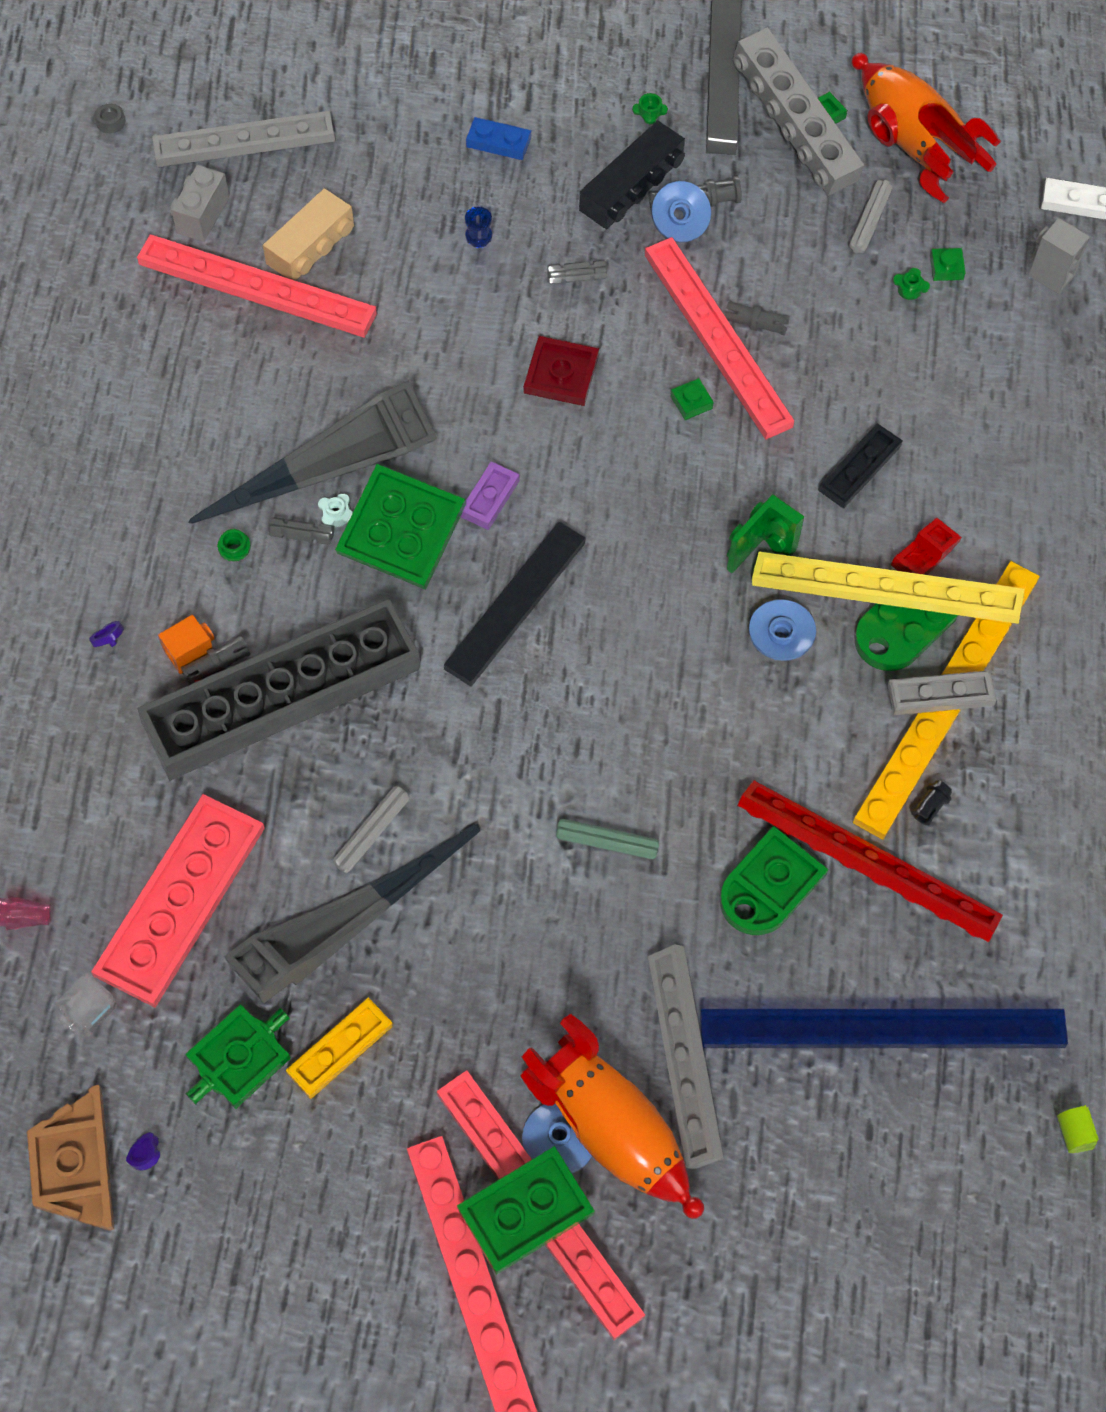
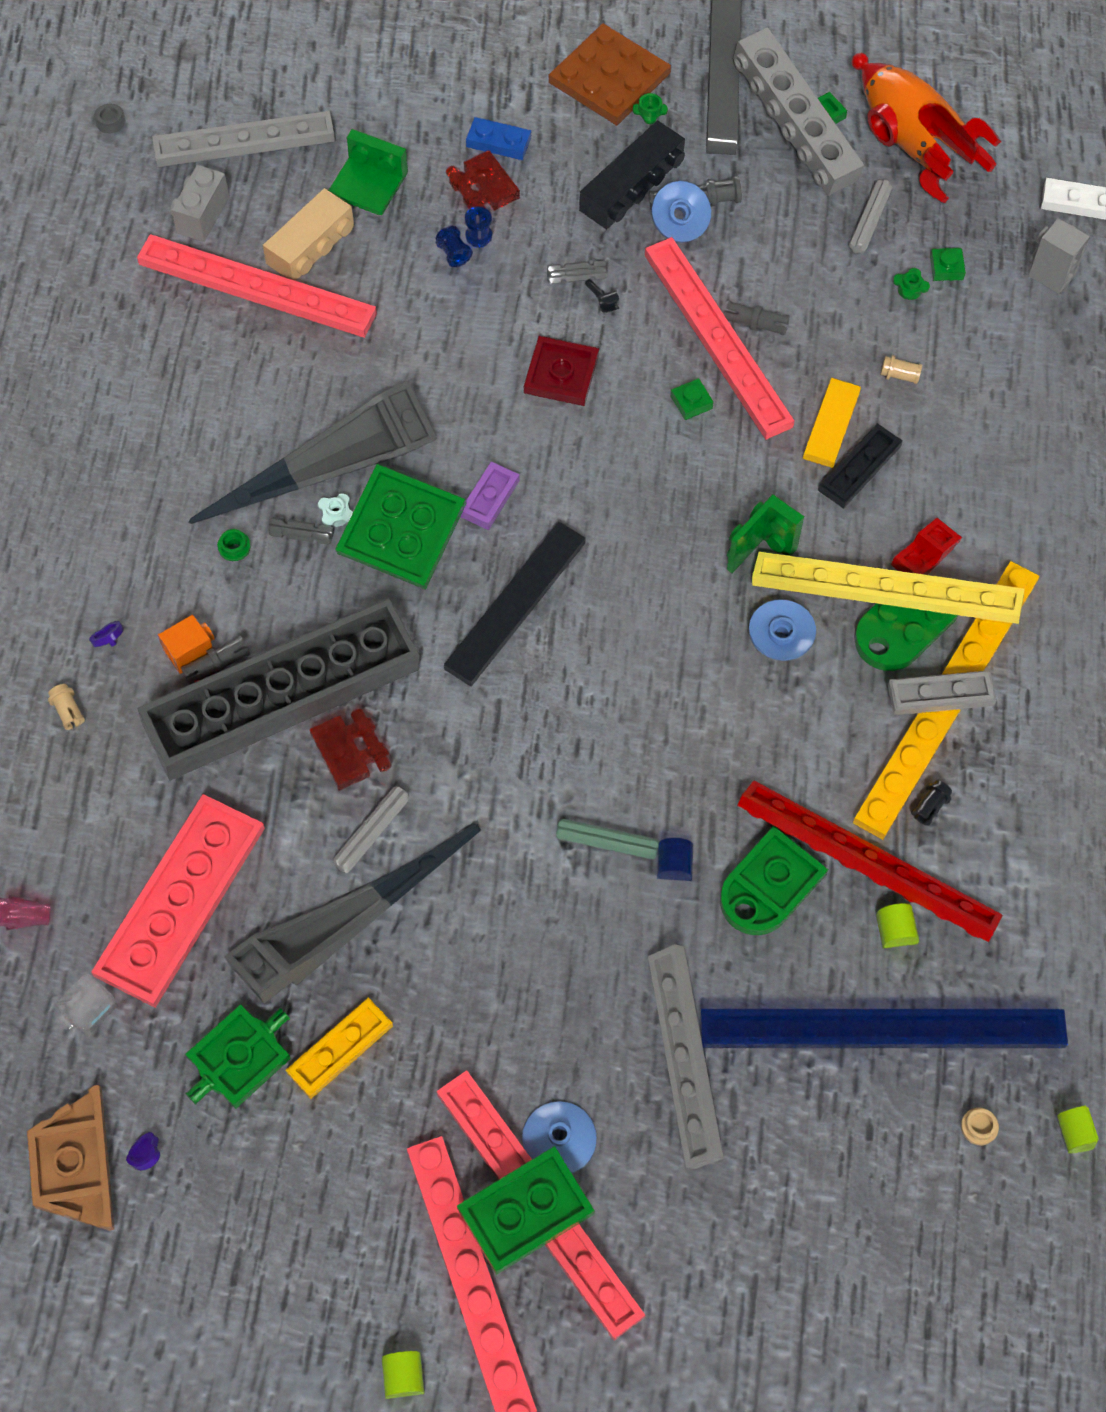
(63, 700): none -> tan pin
(340, 752): none -> clear red plate
(370, 173): none -> green bracket
(402, 1374): none -> lime brick
(453, 246): none -> clear blue bush
(490, 179): none -> clear red plate
(607, 301): none -> black hand
(609, 73): none -> dark orange plate
(611, 1117): orange piece -> none
(675, 859): none -> clear blue brick
(832, 423): none -> yellow tile
(897, 925): none -> lime brick
(901, 369): none -> tan pin
(979, 1126): none -> tan plate

